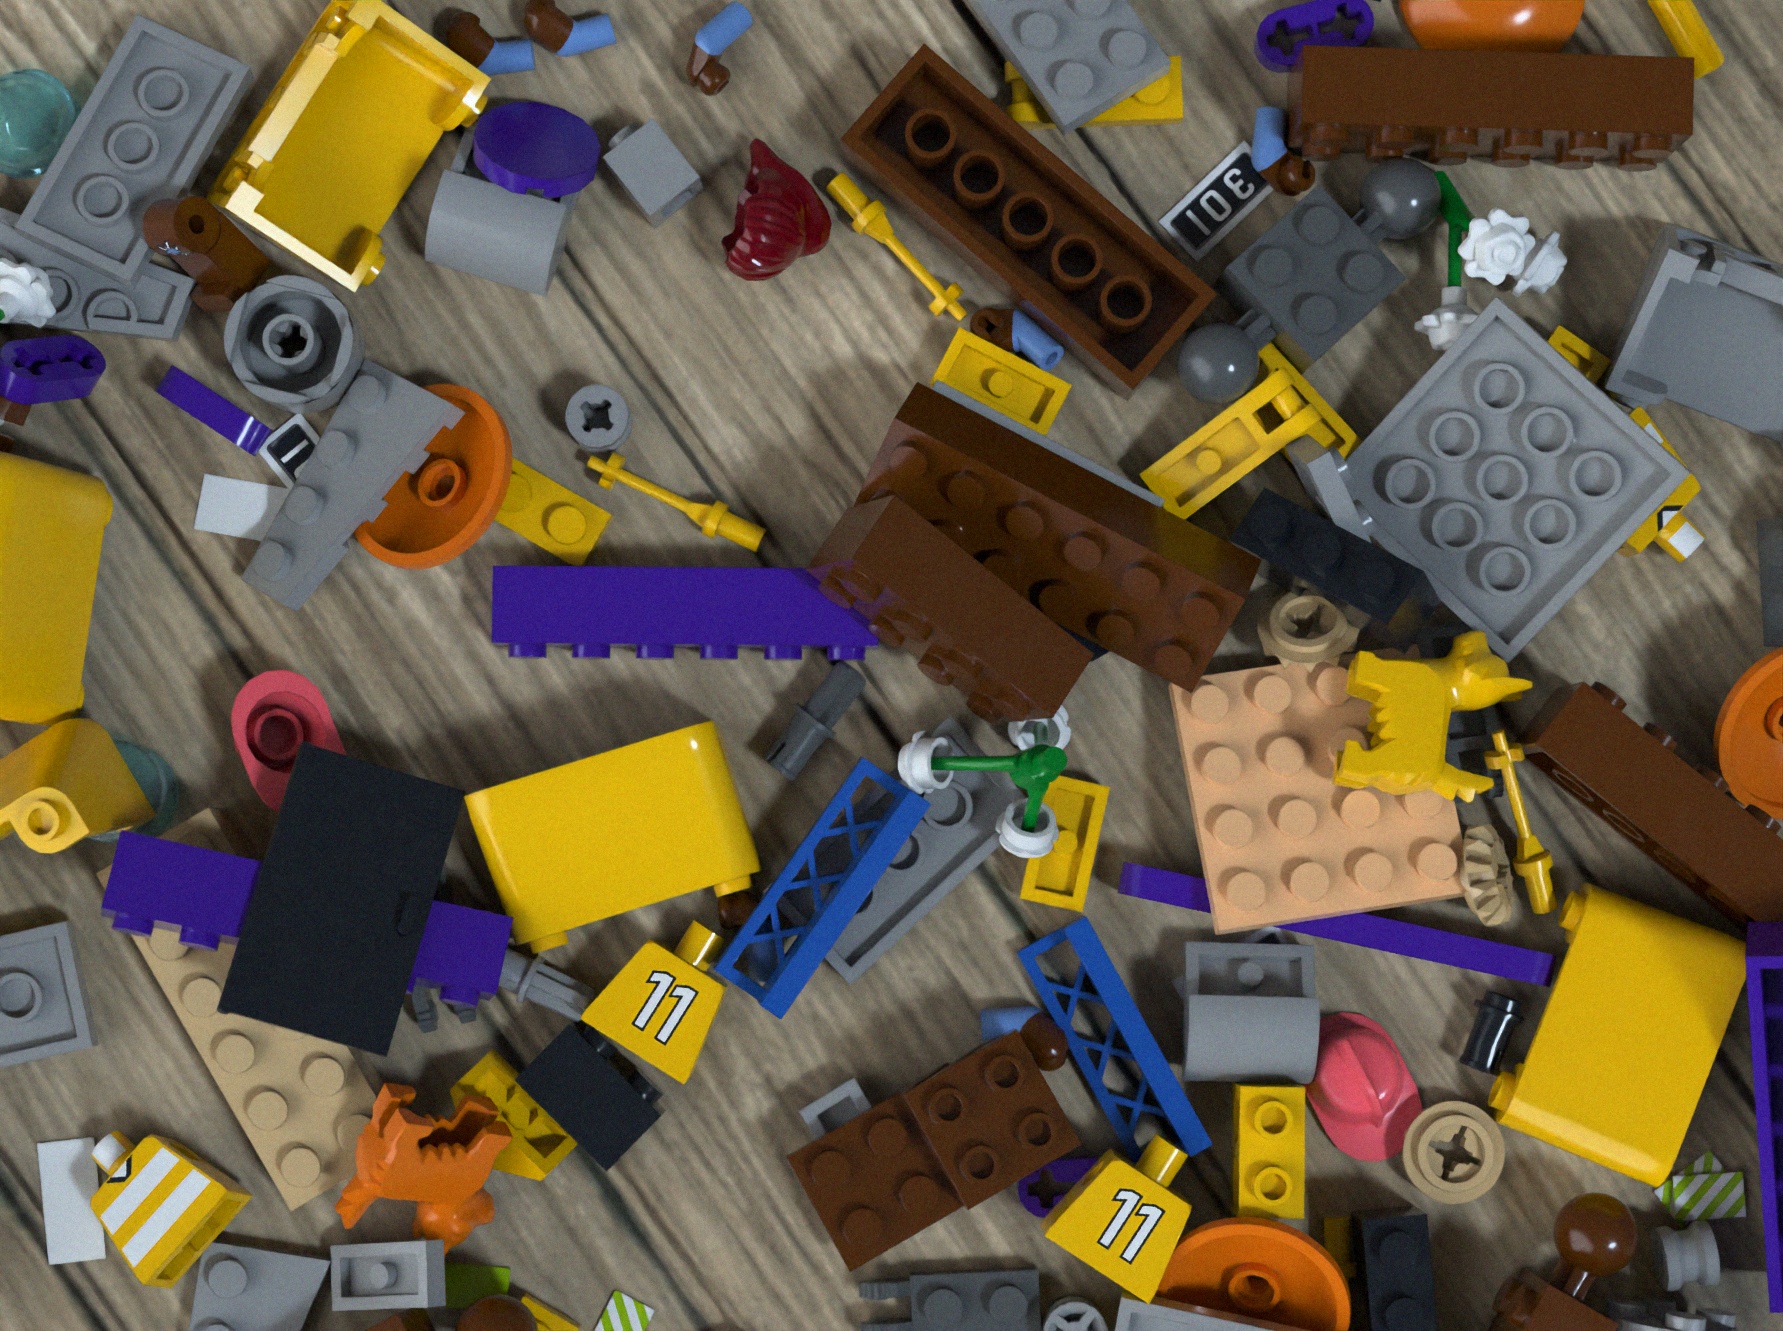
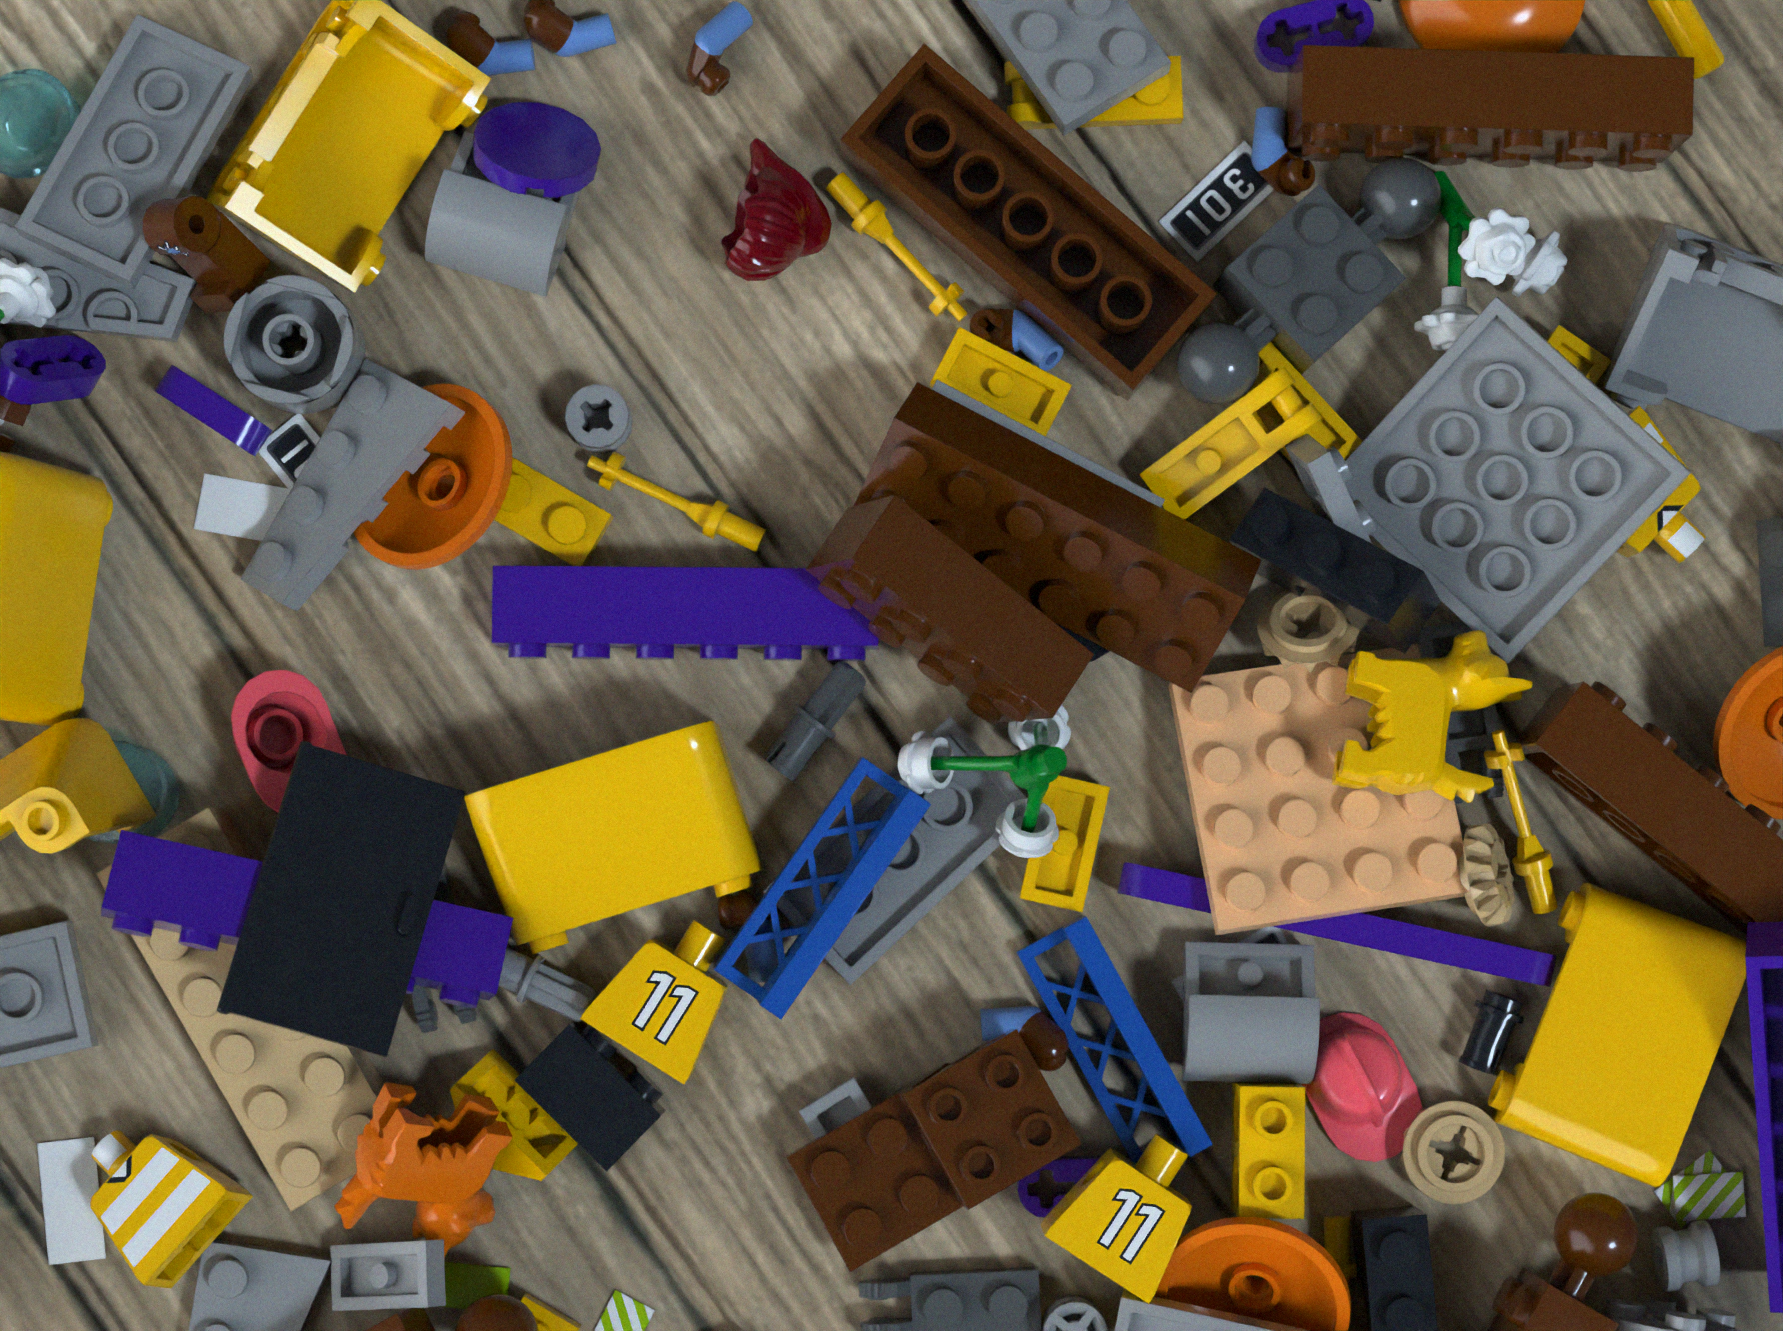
(652, 171): light grey brick -> none

